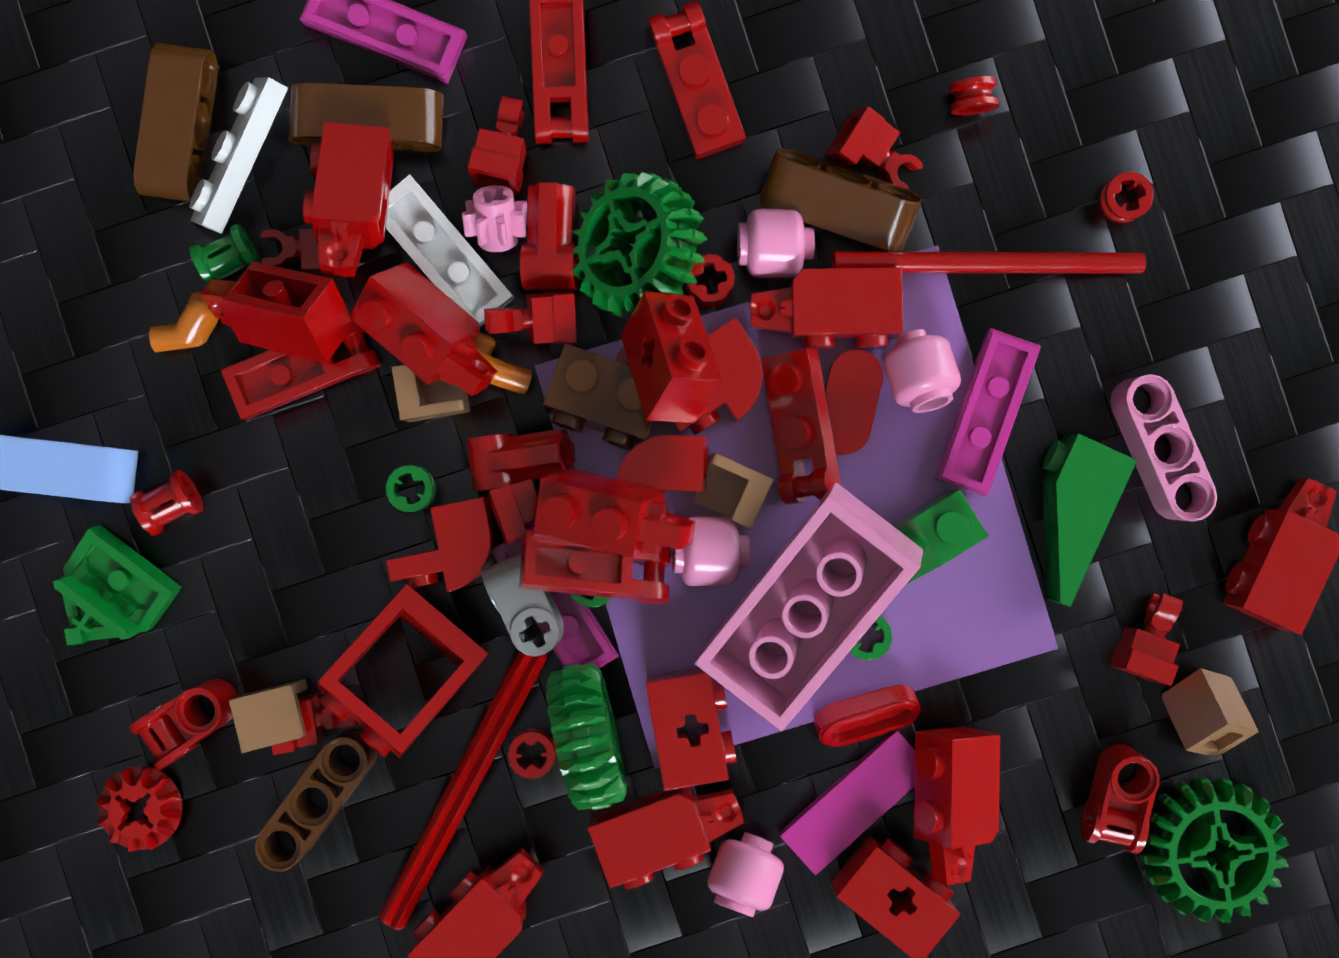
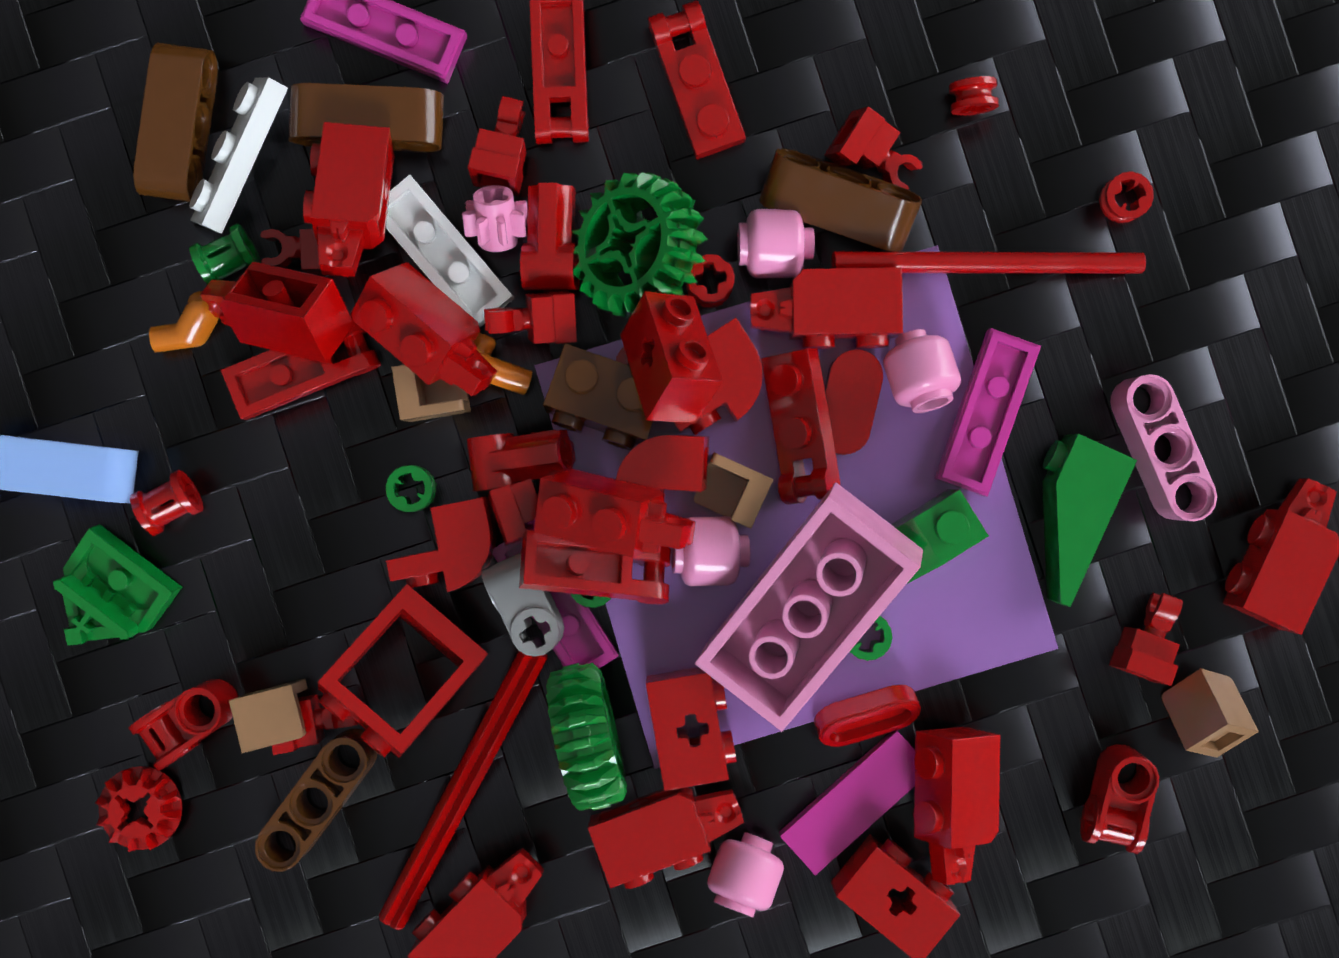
(534, 768): red bush -> none
(1224, 886): green gear -> none

